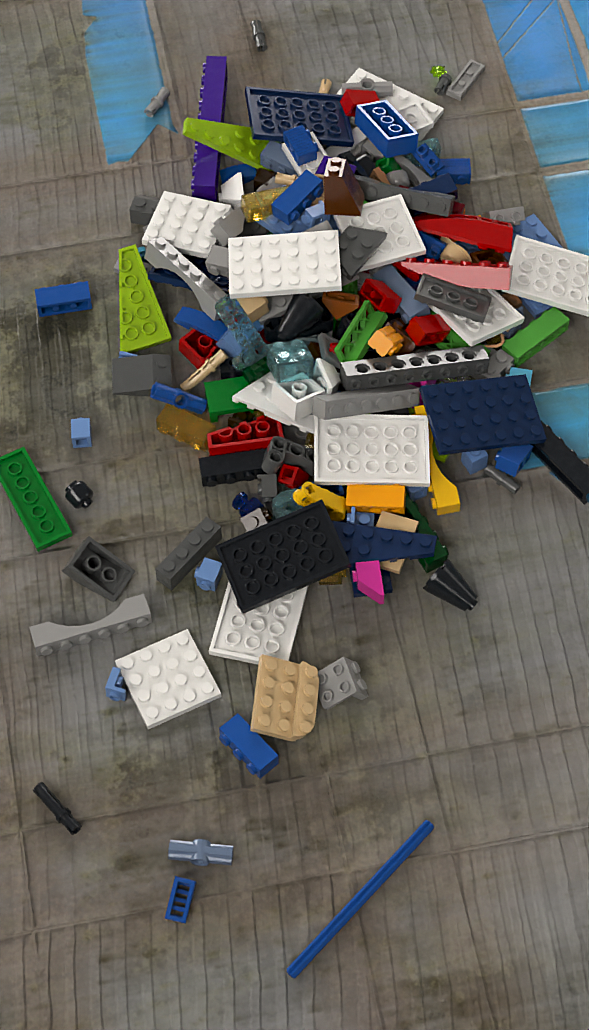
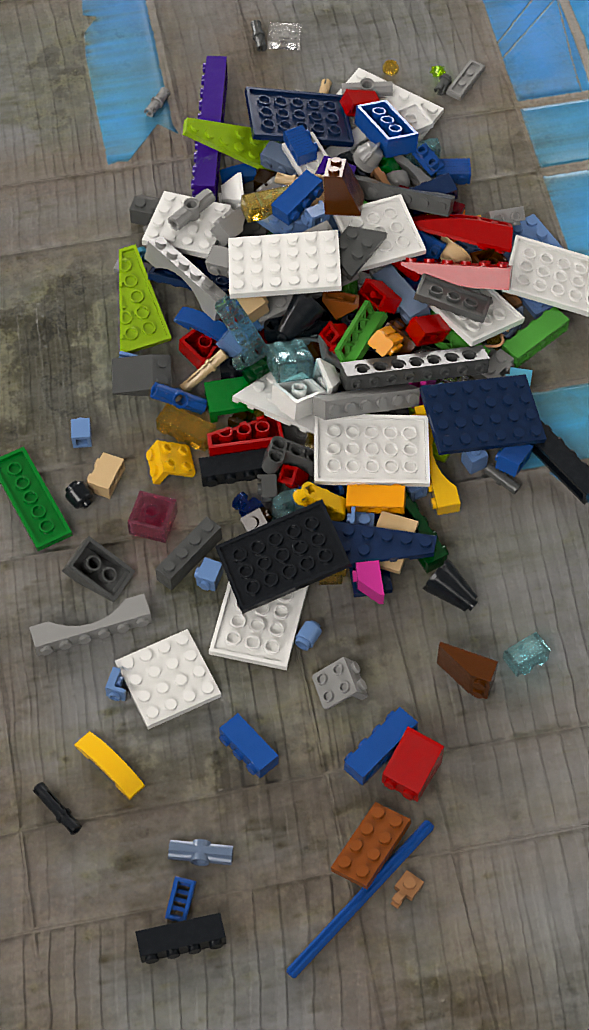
(63, 299): blue brick -> none
(106, 475): none -> tan brick
(110, 764): none -> yellow slope
(152, 516): none -> clear pink brick
(170, 459): none -> yellow bracket
(181, 938): none -> black brick
(191, 209): none -> light grey piece
(284, 36): none -> clear brick
(284, 698): tan plate -> none
(308, 635): none -> medium blue brick
(333, 332): none -> red brick
(368, 156): none -> light grey piece
(371, 845): none -> dark orange plate
(379, 747): none -> blue brick
(390, 67): none -> clear yellow plate
(407, 887): none -> medium nougat plate
(413, 764): none -> red slope
(468, 669): none -> reddish brown slope
(526, 654): none -> clear light blue brick

